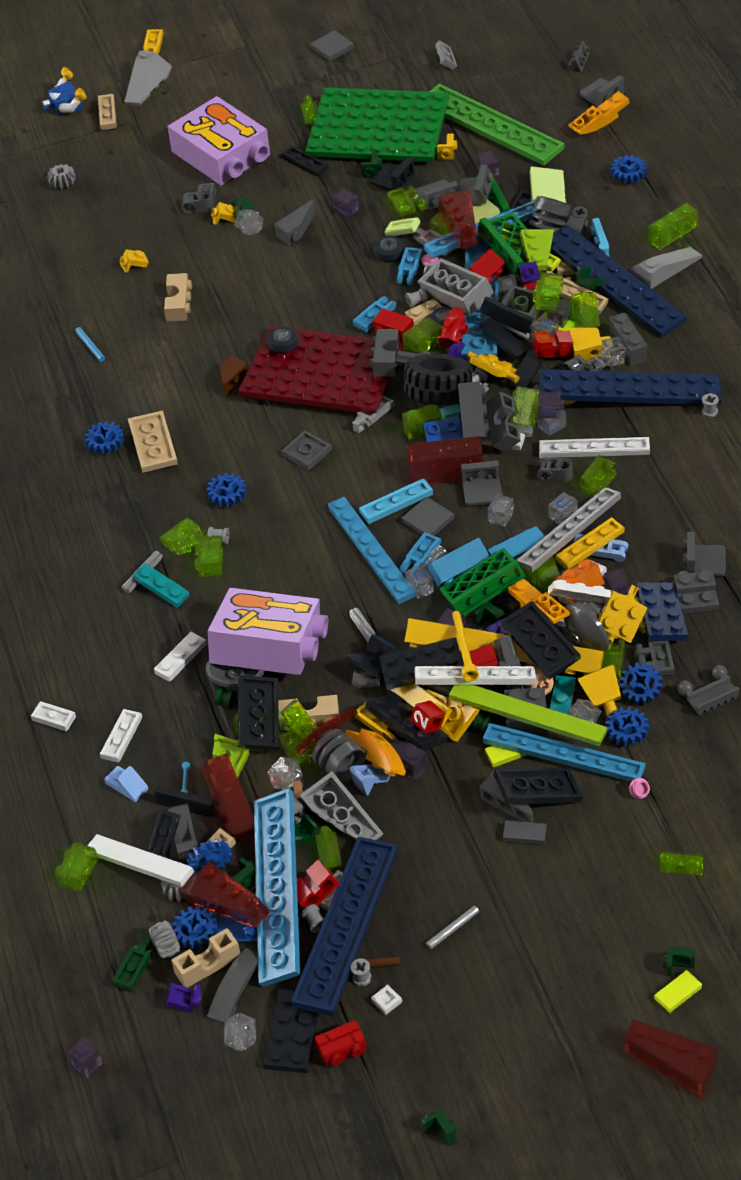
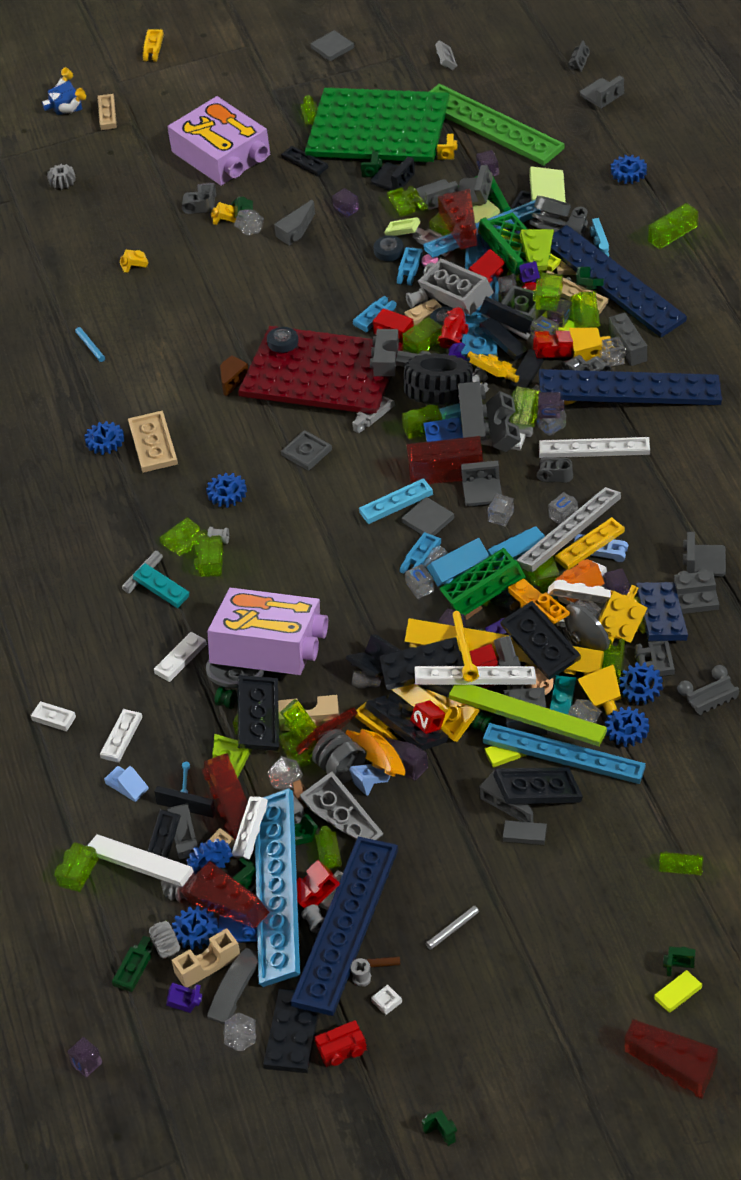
(146, 75): light grey wedge -> none
(178, 292): tan arch -> none
(249, 827): none -> white plate
(361, 623): light grey axle -> none
(371, 550): dark azure plate -> none
(489, 613): dark green bracket -> none
(597, 476): clear neon green hinge -> none
(598, 117): light orange slope -> none
(639, 788): bright pink plate -> none
(661, 267): light grey wedge -> none
(710, 402): light grey bush -> none

